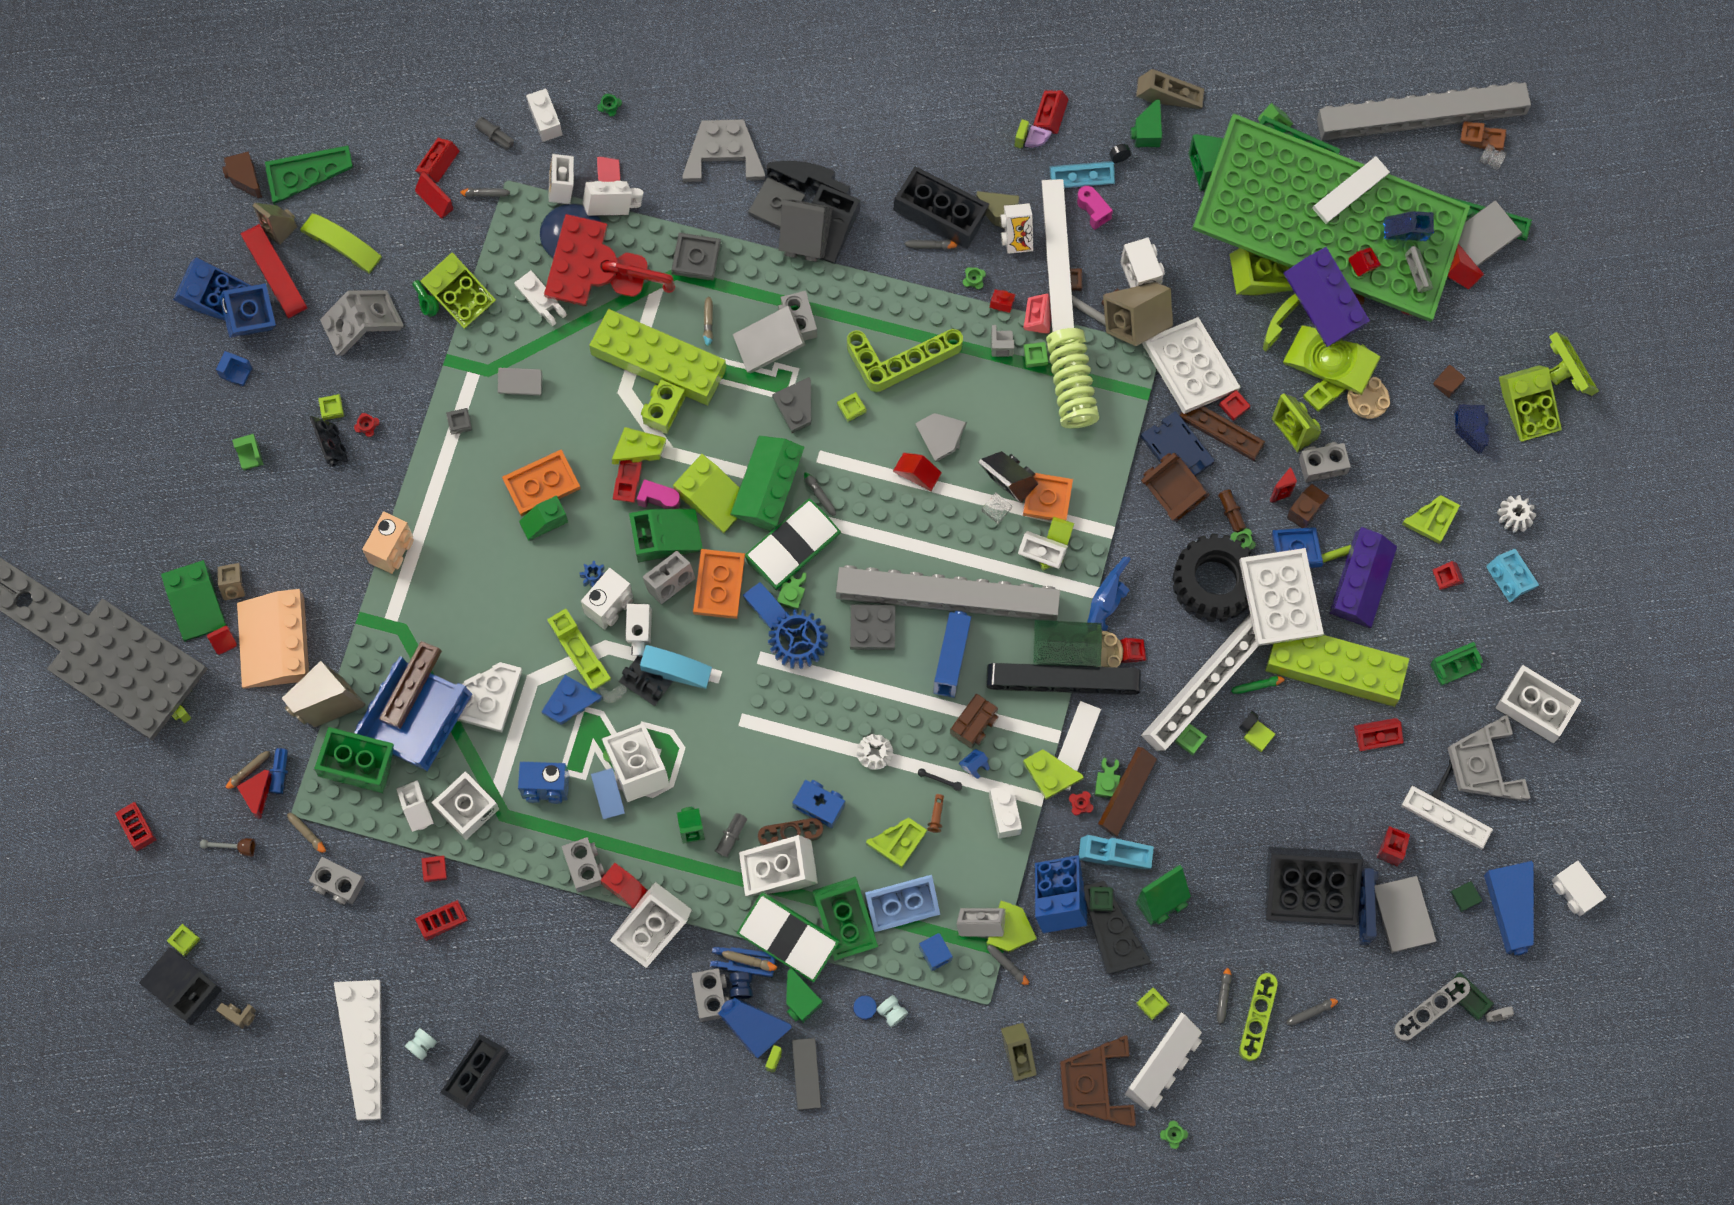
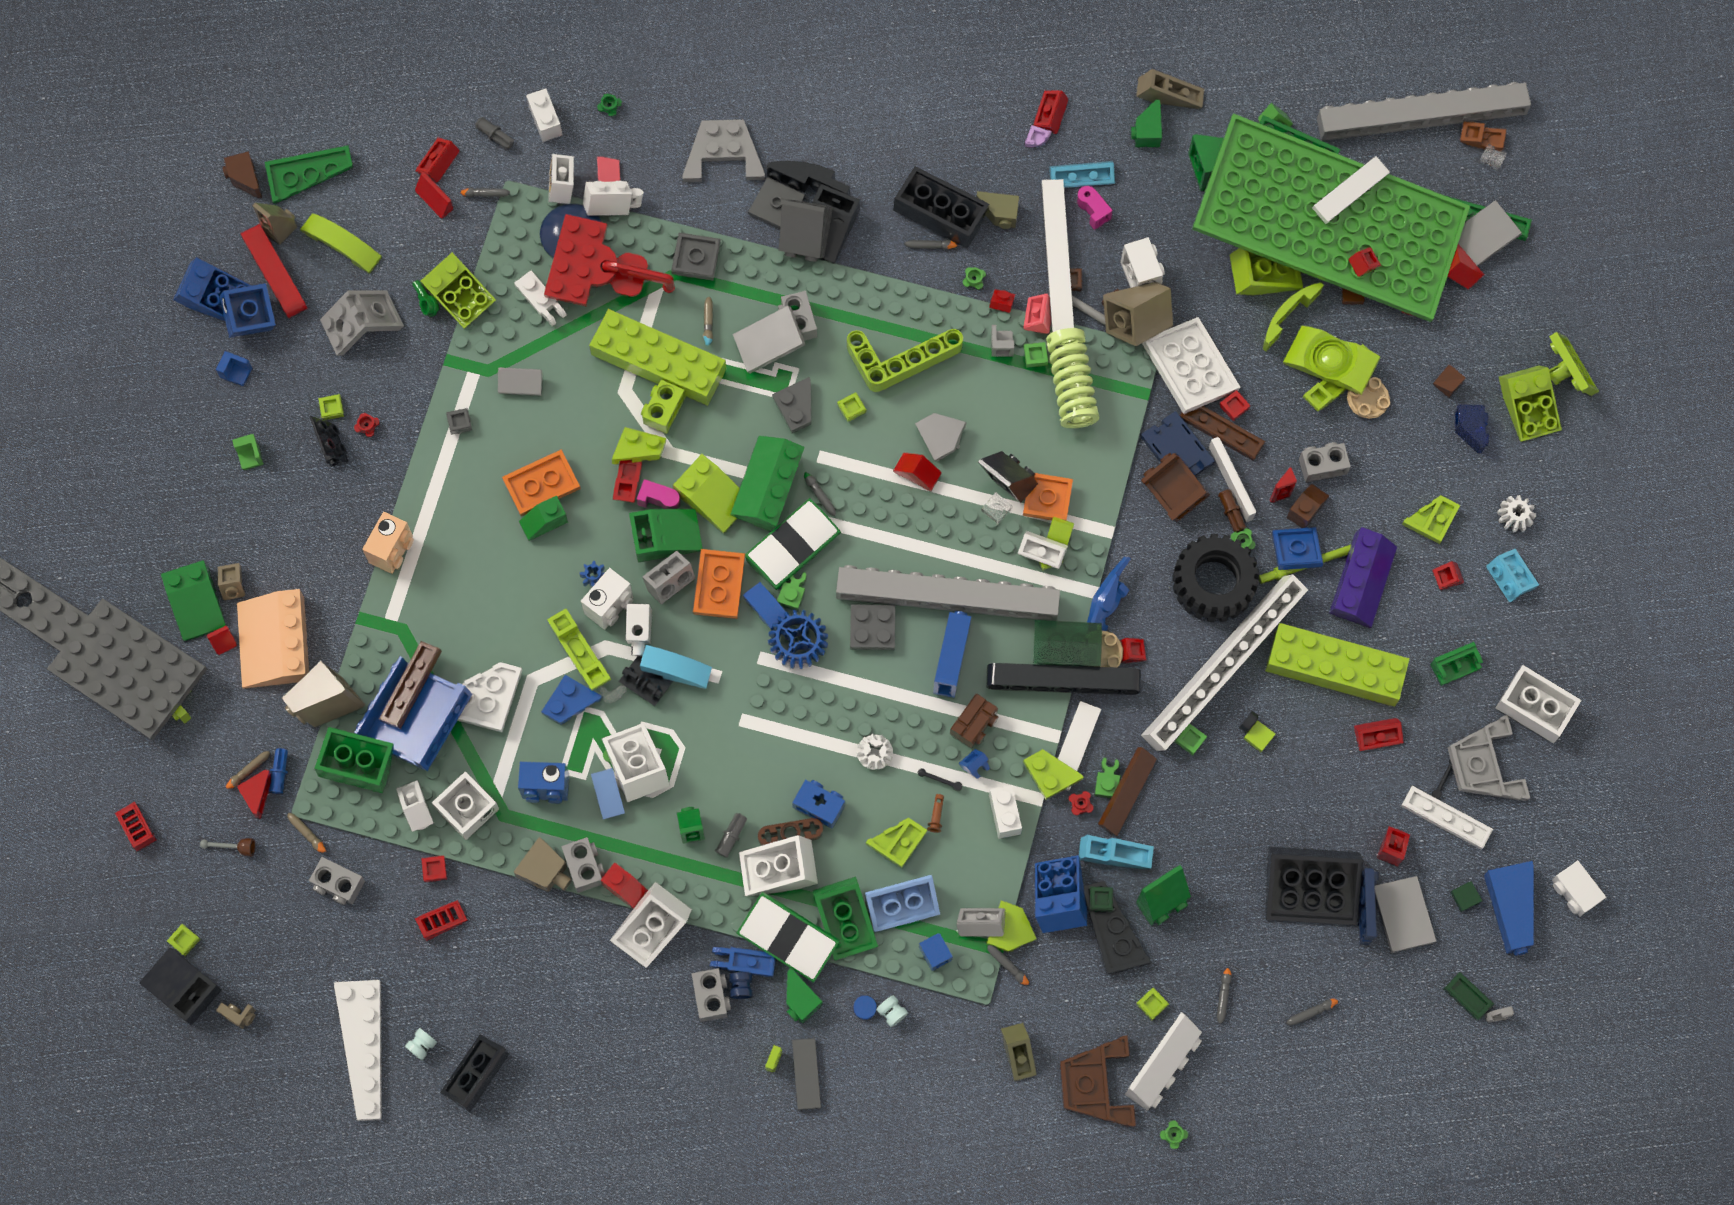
(543, 867): none -> dark tan torso
(749, 960): dark tan piece -> none
(753, 1026): blue slope -> none
(1018, 228): white brick -> none
(1021, 134): lime tile -> none
(1120, 153): black tile -> none
(1232, 479): none -> white tile
(1256, 685): green piece -> none
(1256, 1016): lime beam -> none
(1281, 597): white plate -> none
(1295, 423): lime slope -> none
(1326, 297): dark purple slope -> none
(1409, 226): clear blue slope -> none
(1418, 270): light grey slope -> none
(1430, 1007): light grey beam -> none

